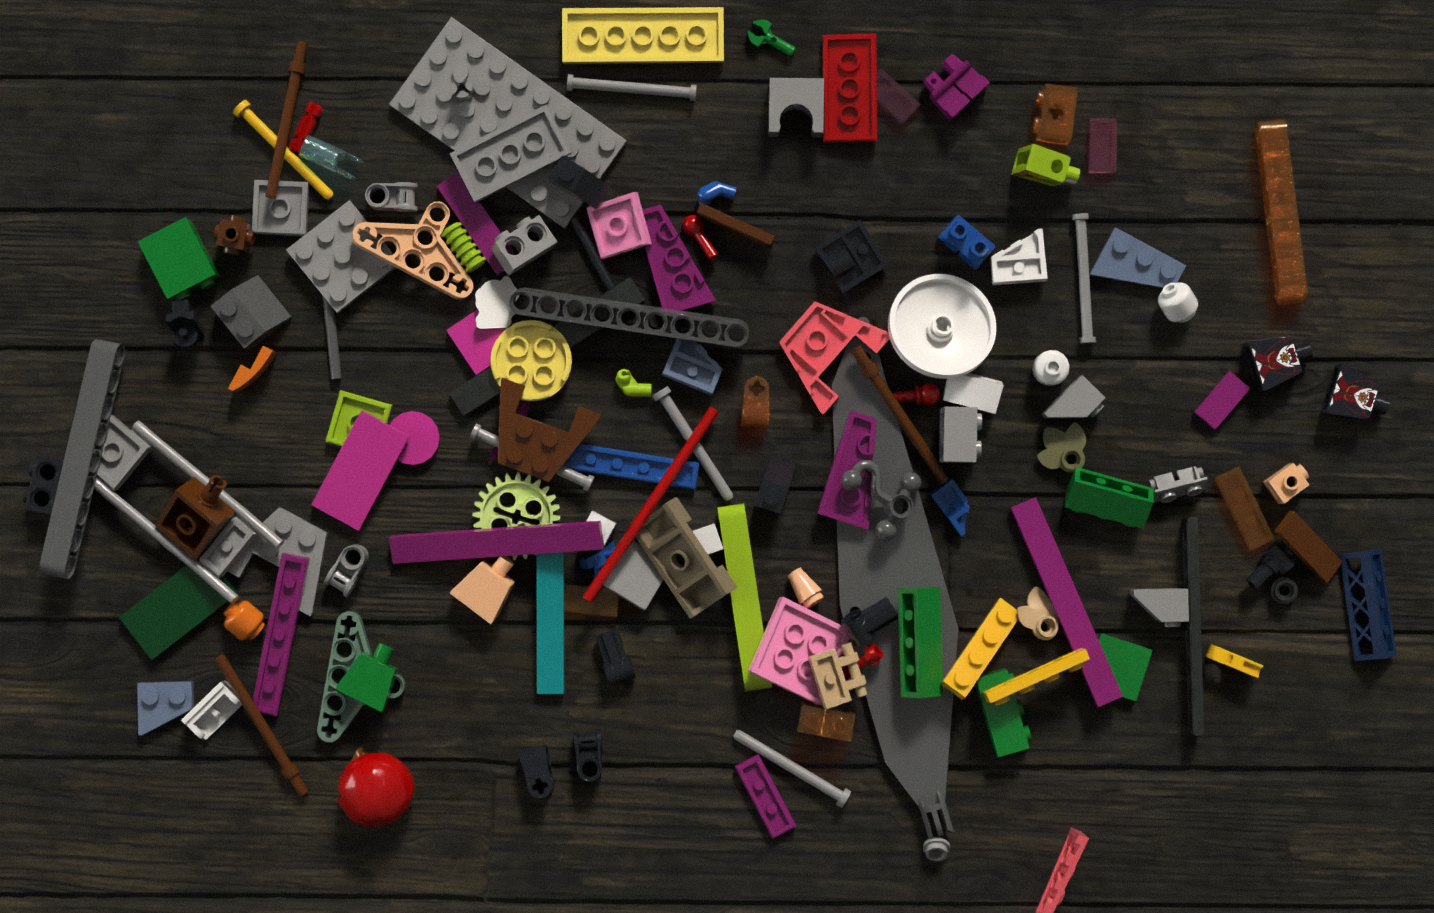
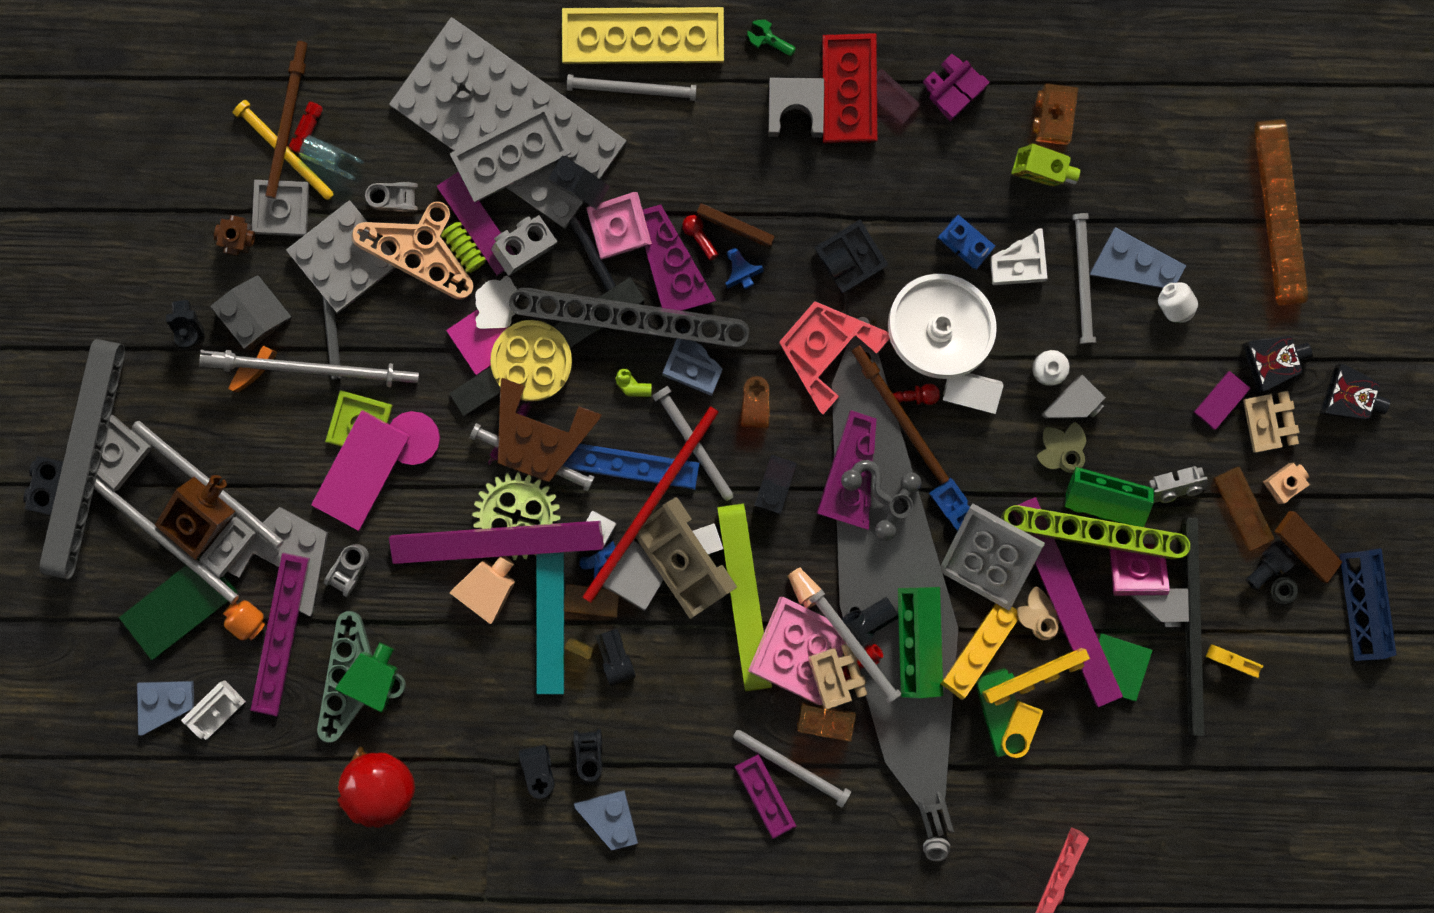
(179, 260): green brick -> none
(230, 361): none -> light grey bar
(289, 770): reddish brown bar -> none
(579, 648): none -> clear yellow tile
(610, 819): none -> sand blue wing
(713, 190): blue arm -> none
(741, 270): none -> blue piece
(855, 646): none -> light grey bar
(959, 435): light grey brick -> none
(991, 556): none -> light grey plate
(1023, 722): none -> yellow piece
(1102, 145): clear pink tile -> none
(1108, 532): none -> lime beam
(1138, 573): none -> dark pink tile
(1263, 422): none -> tan plate

